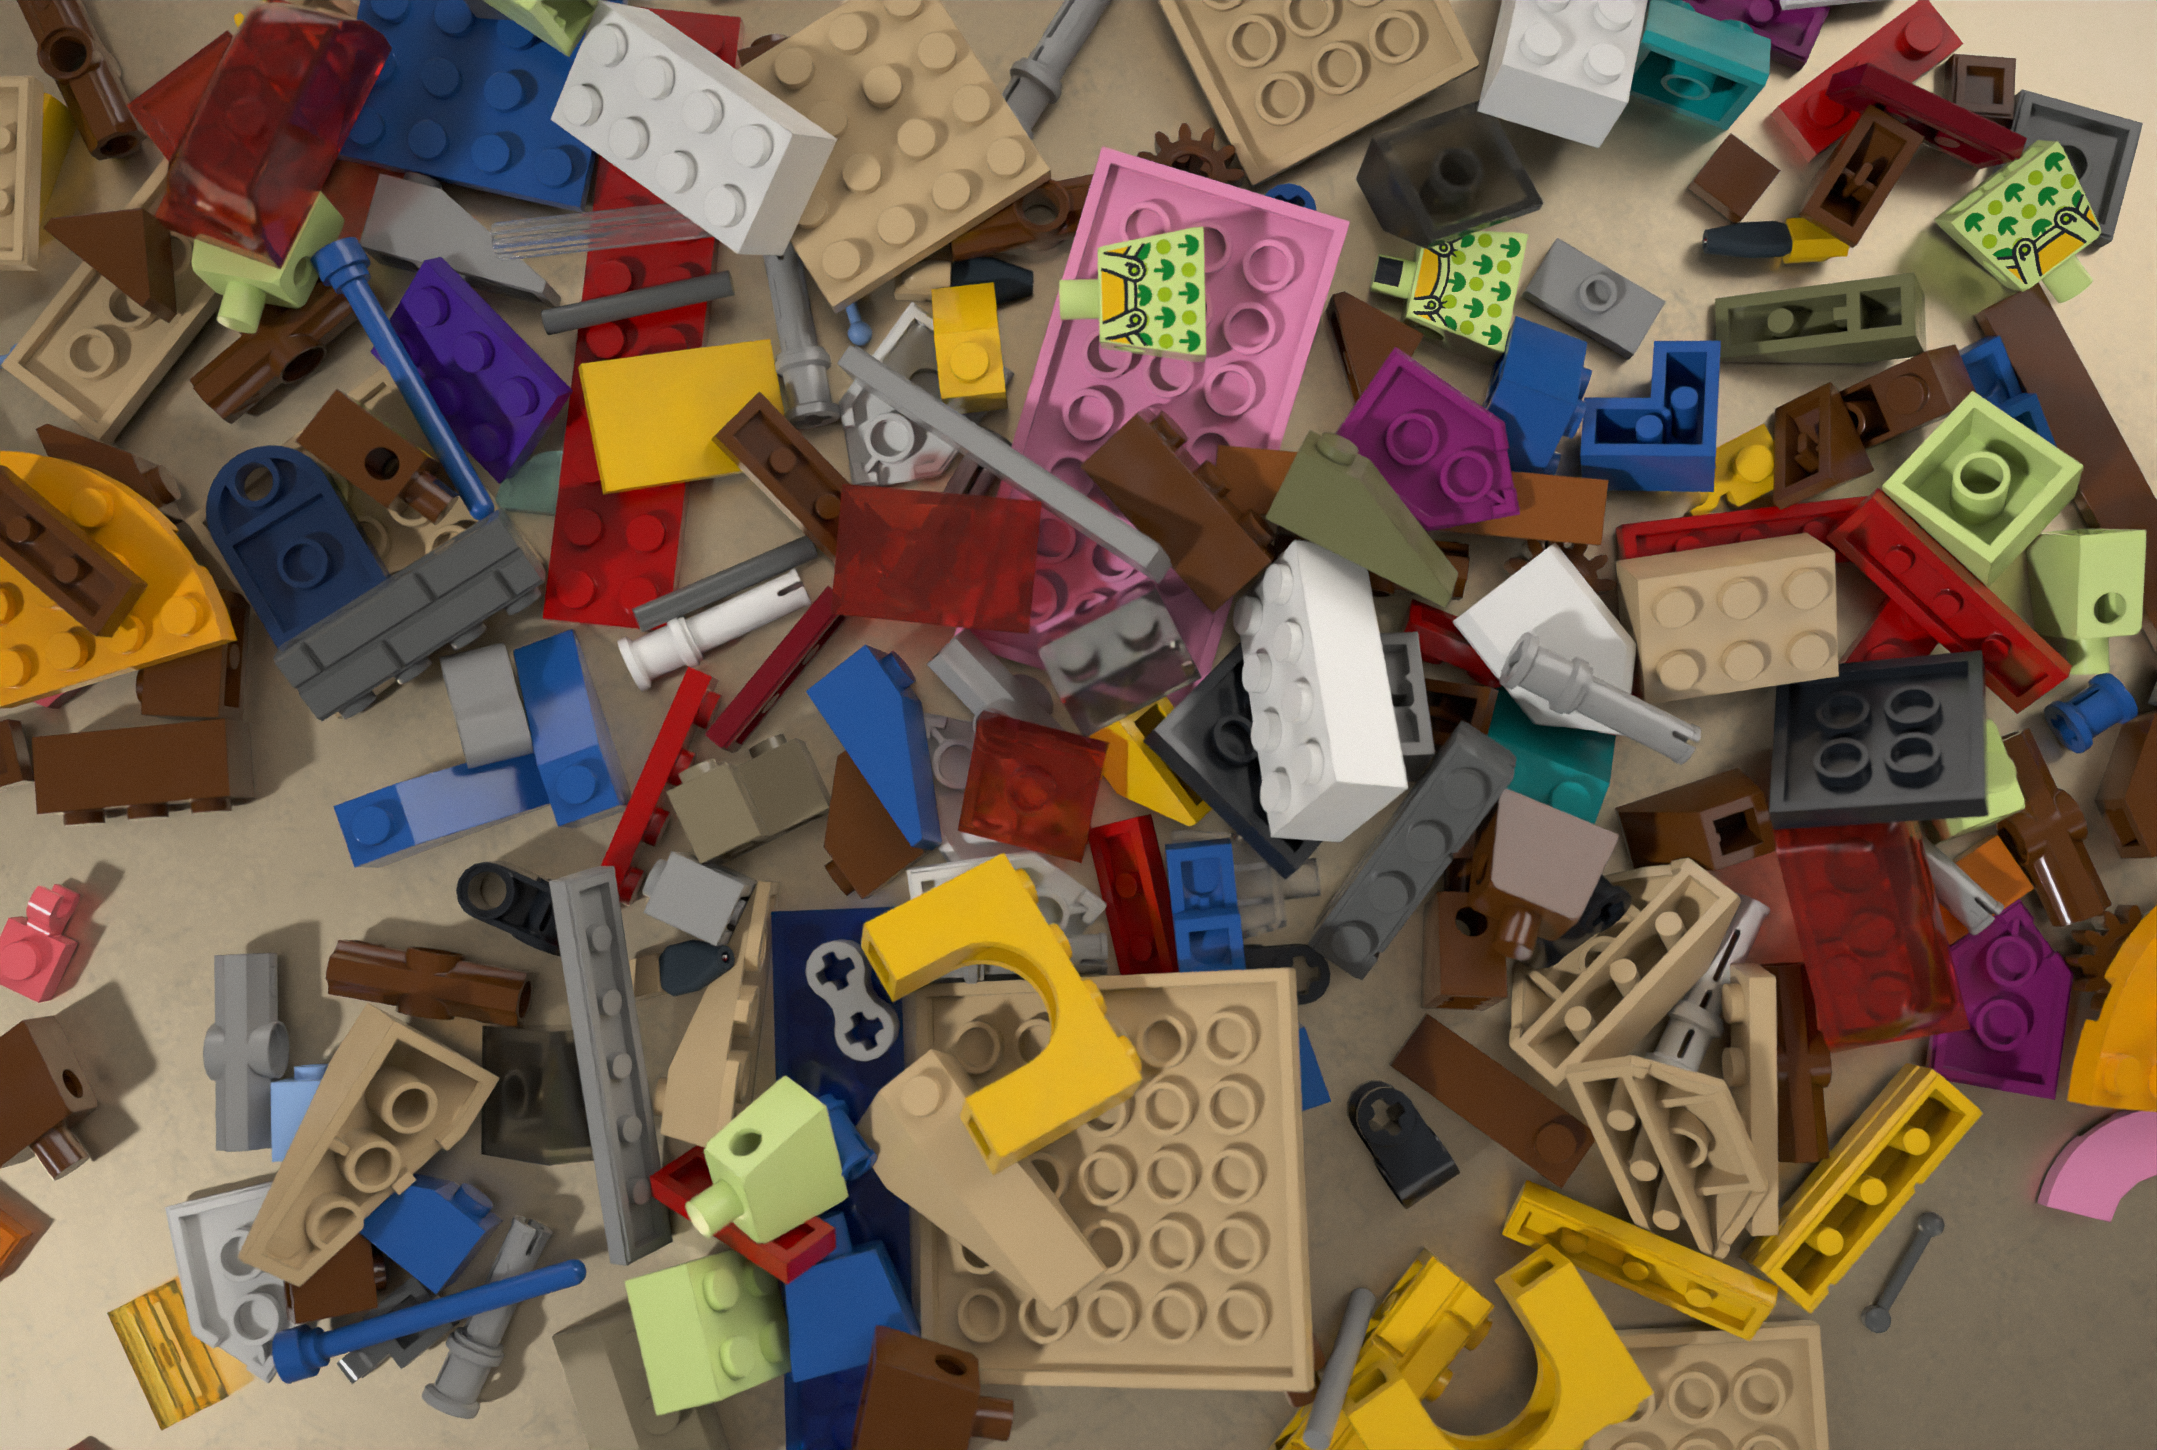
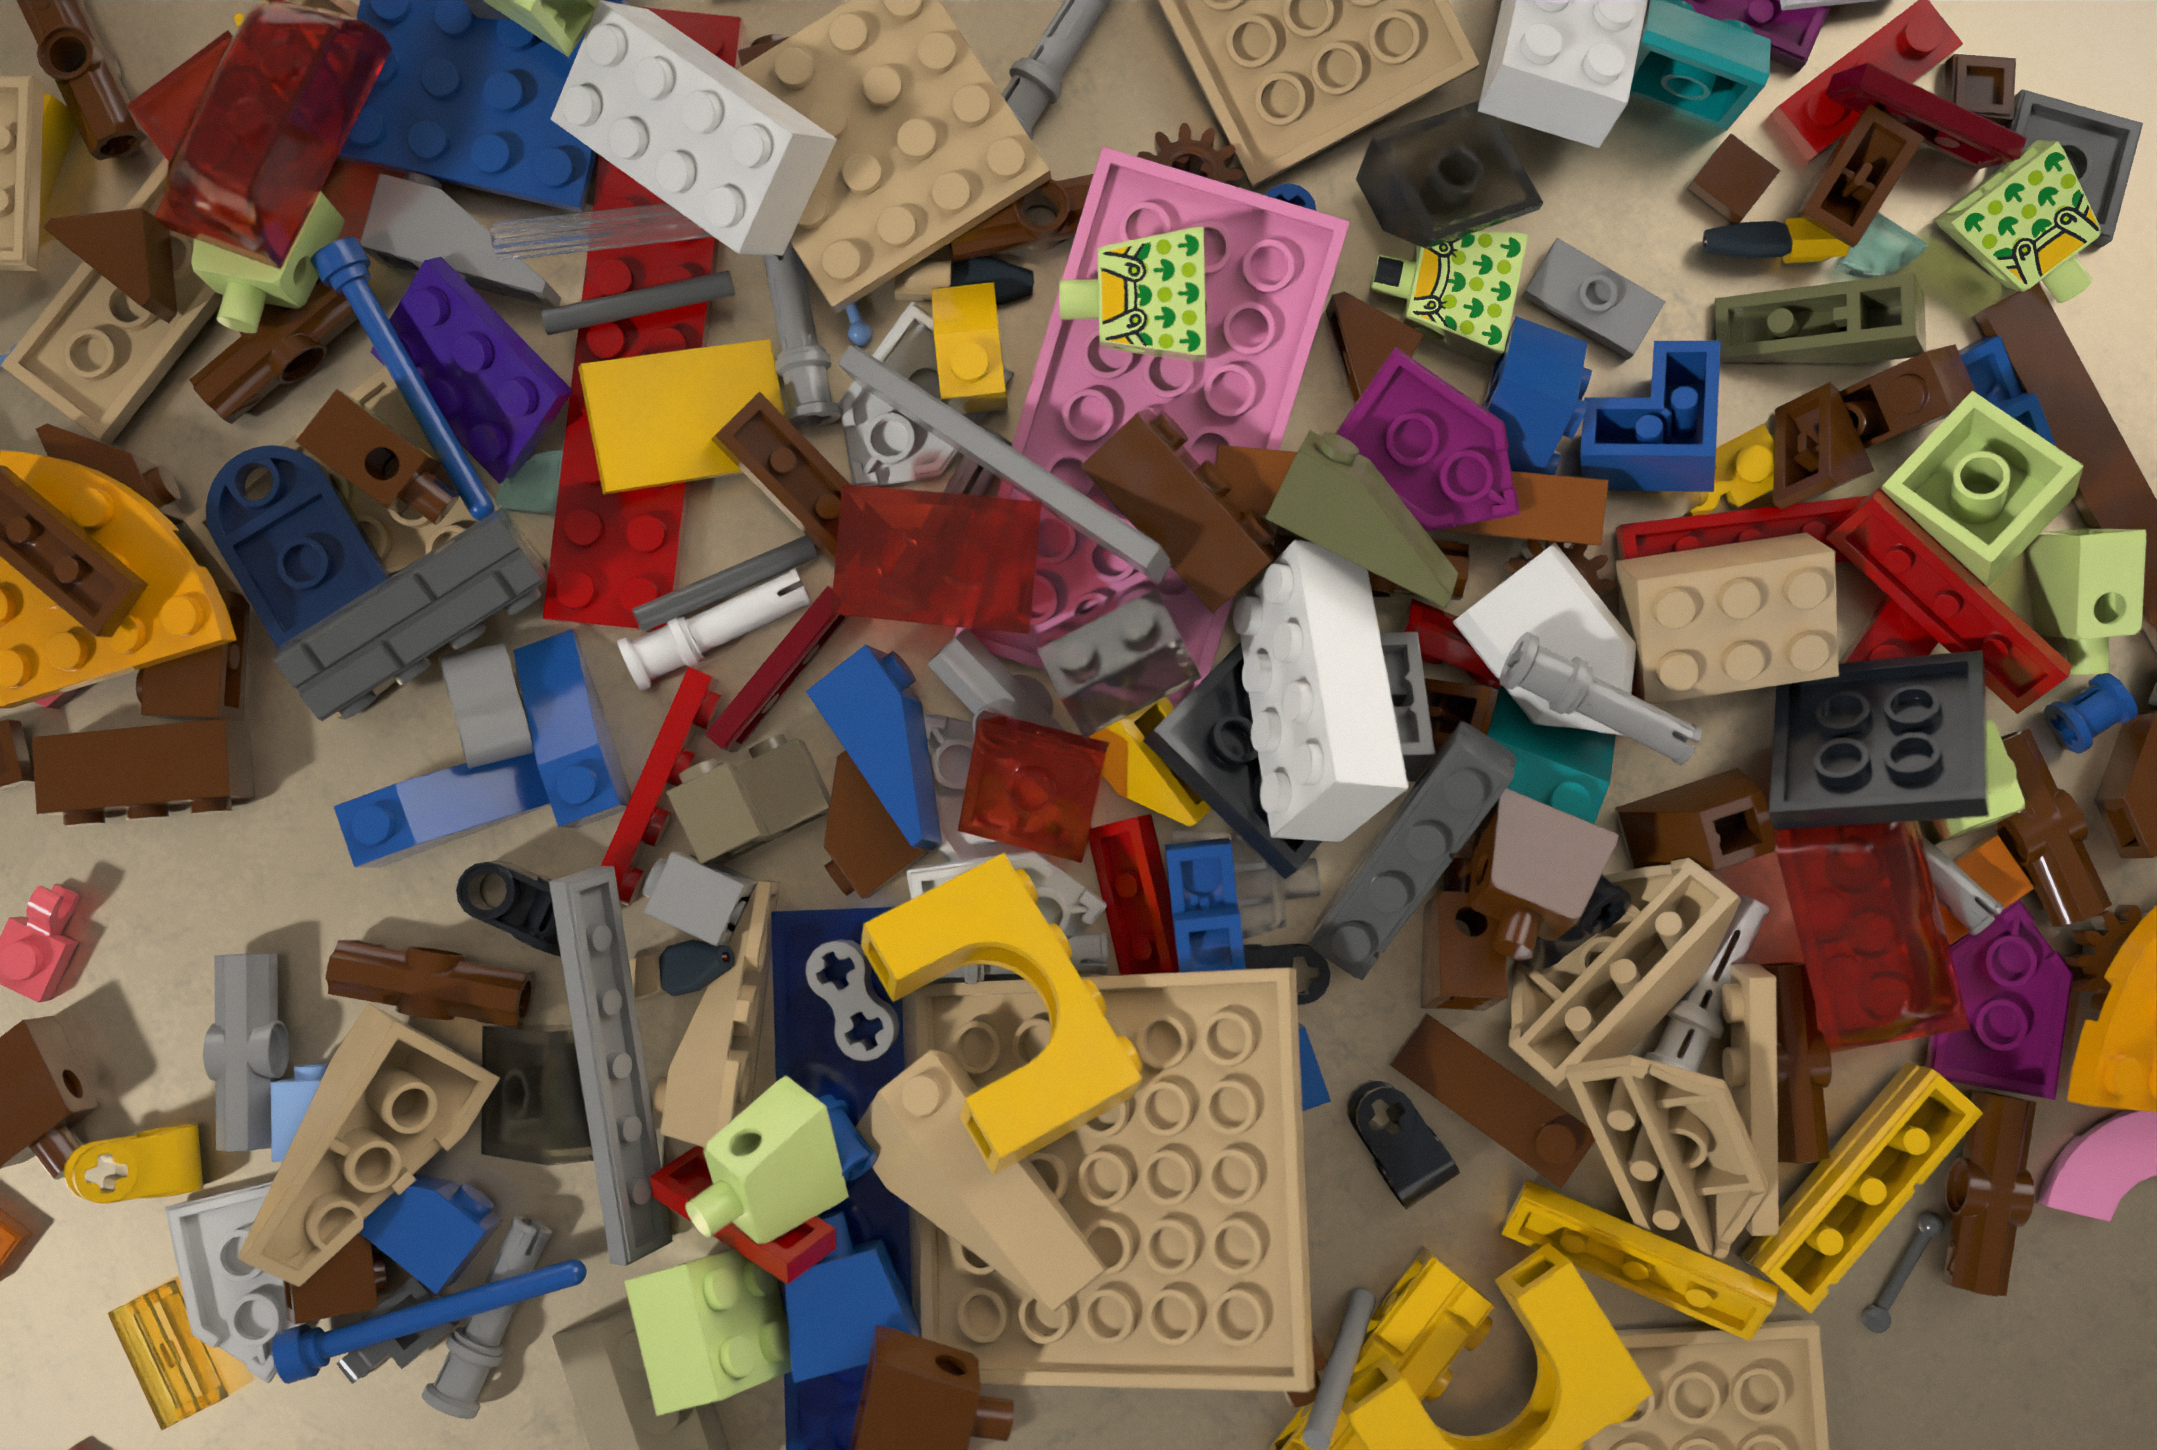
(147, 1165): none -> yellow piece
(1881, 250): none -> clear light blue tile
(1989, 1194): none -> reddish brown piece

